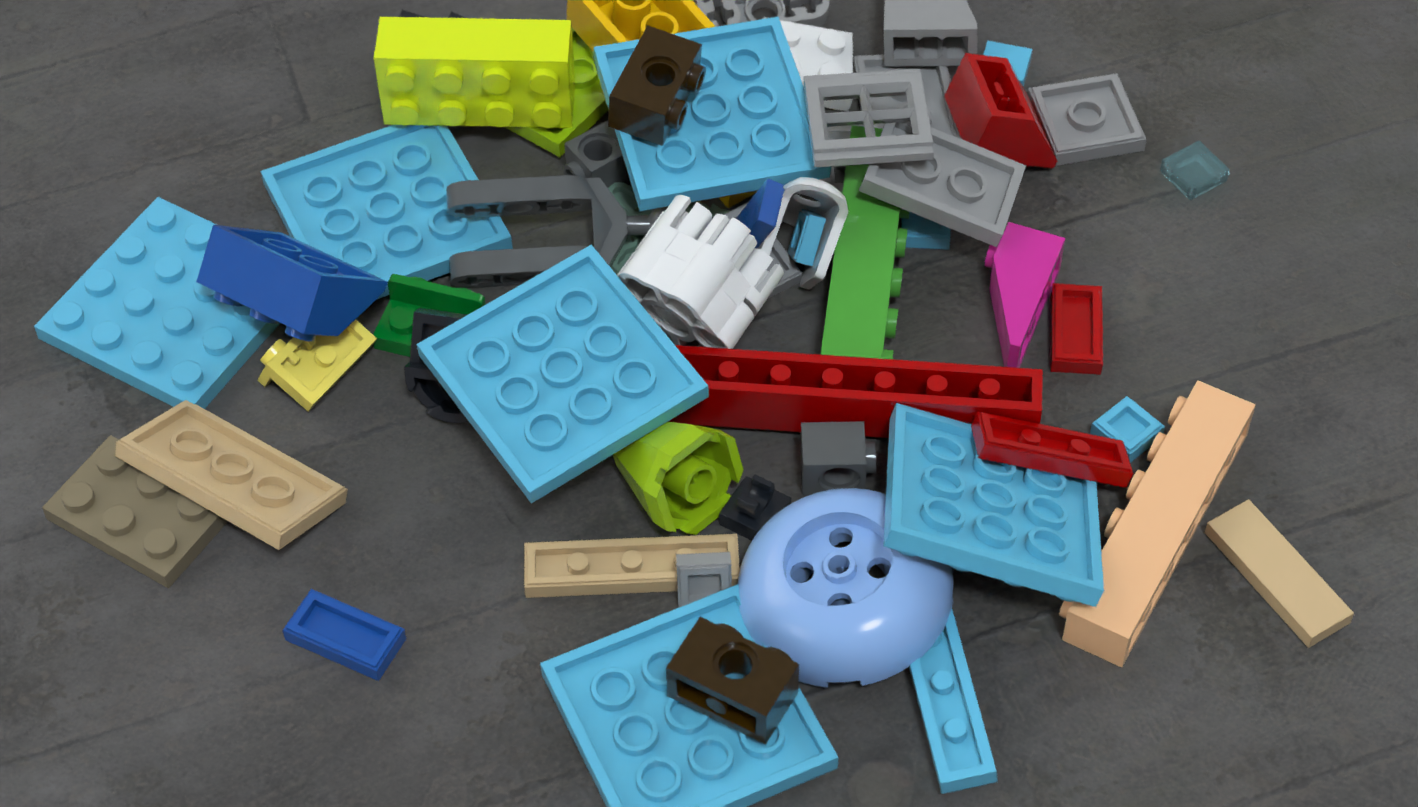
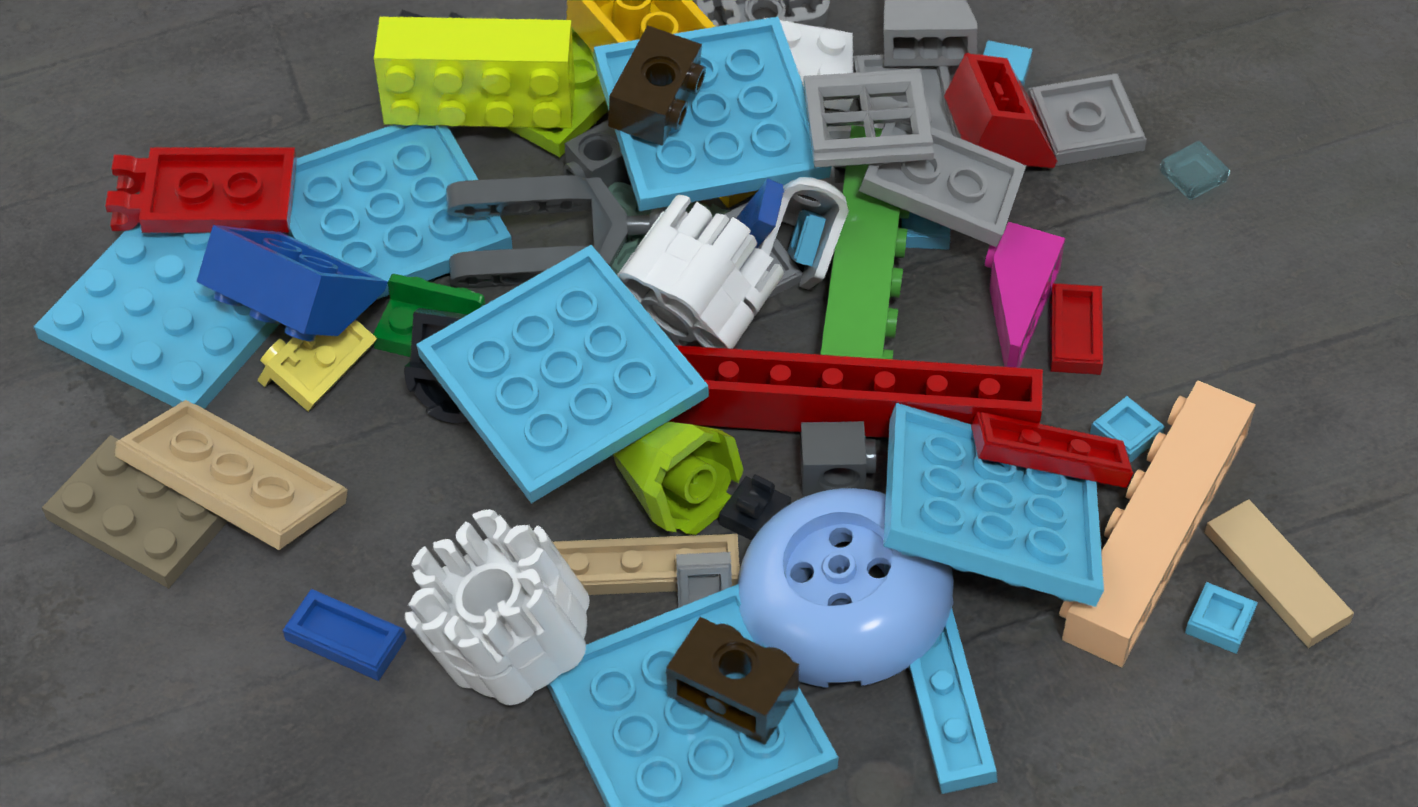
(204, 188): none -> red tile
(503, 612): none -> white piece
(1221, 617): none -> medium azure tile

